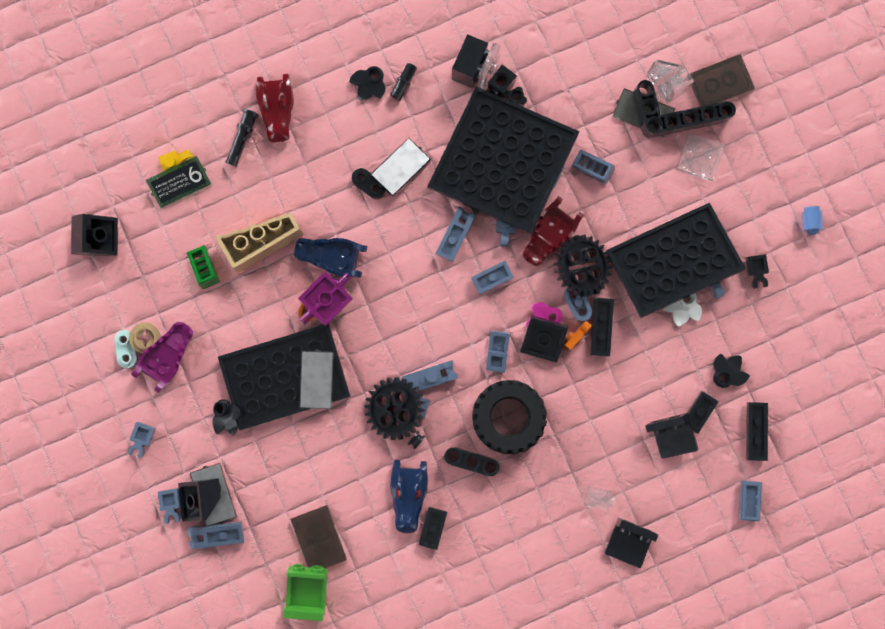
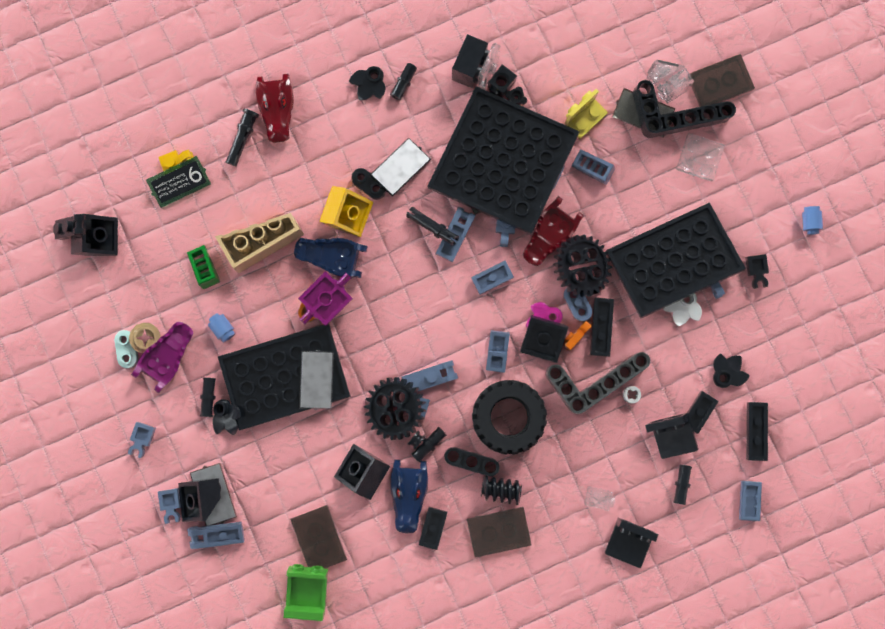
(70, 227): none -> black plate
(207, 397): none -> black pin
(221, 327): none -> medium blue brick
(346, 211): none -> yellow slope
(361, 472): none -> black slope
(429, 444): none -> black pin
(438, 230): none -> black pin
(499, 531): none -> clear smoke tile
(501, 490): none -> black piece
(586, 114): none -> light yellow bracket
(598, 385): none -> dark grey beam
(631, 400): none -> white bush
(682, 484): none -> black pin

